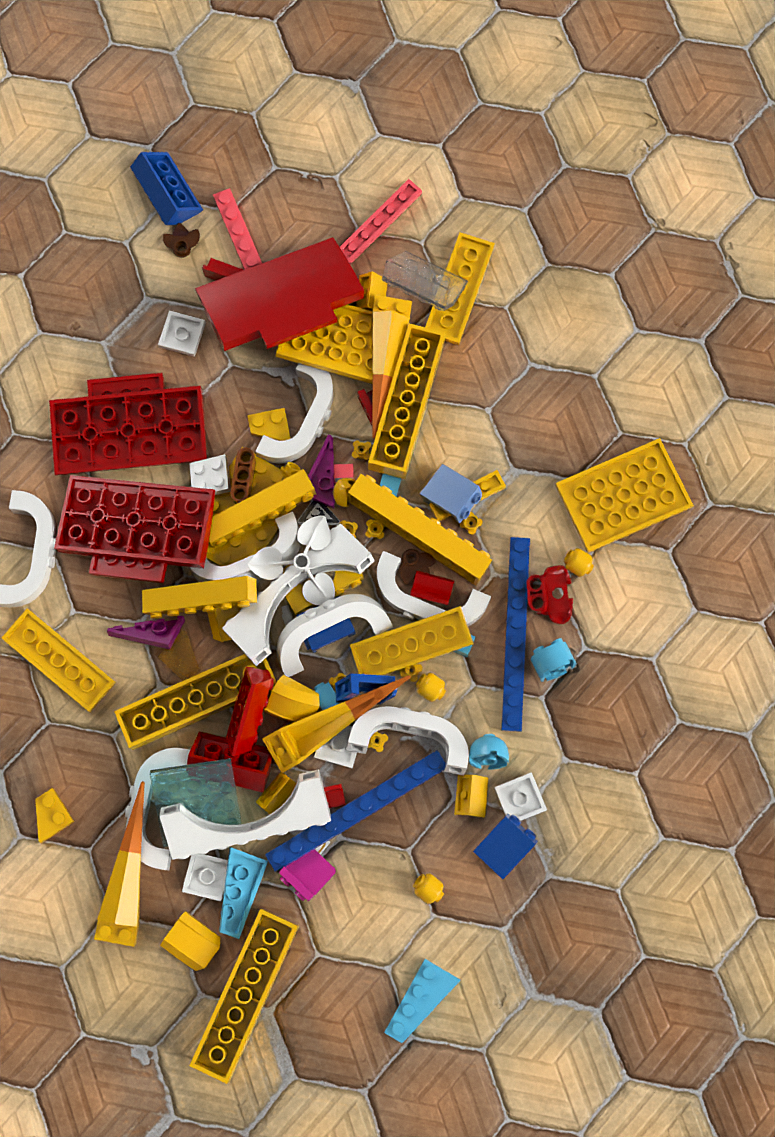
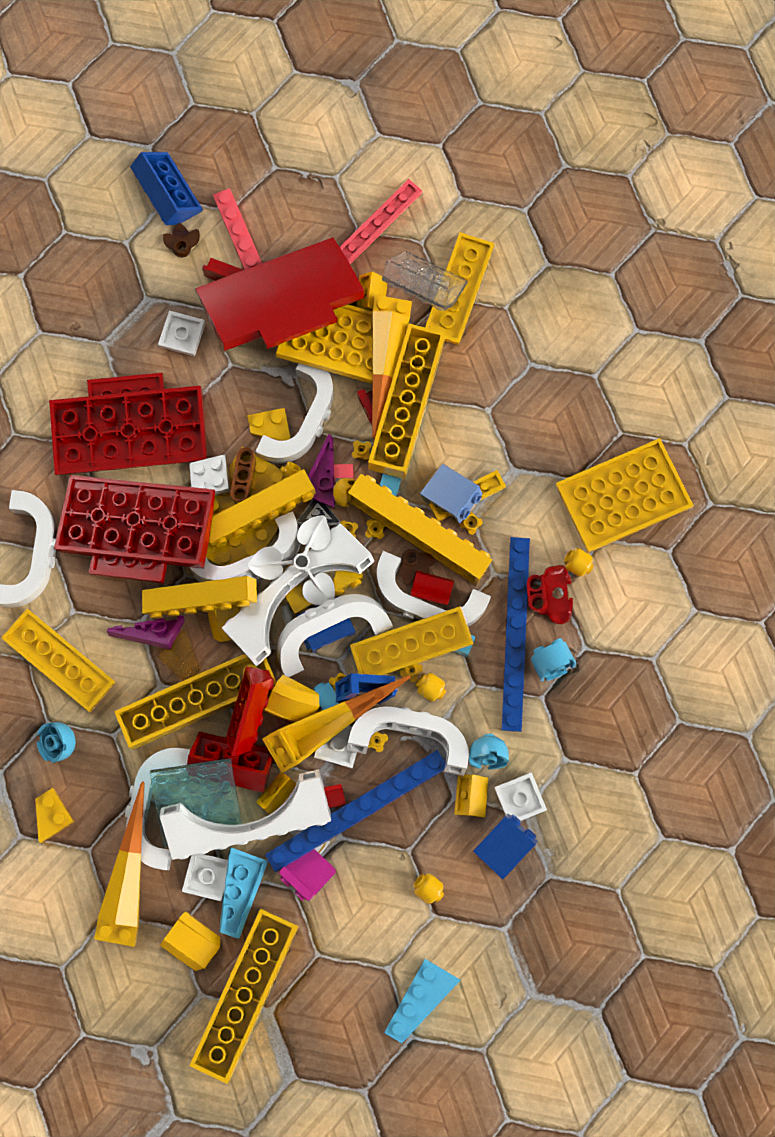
(56, 741): none -> medium azure cylinder

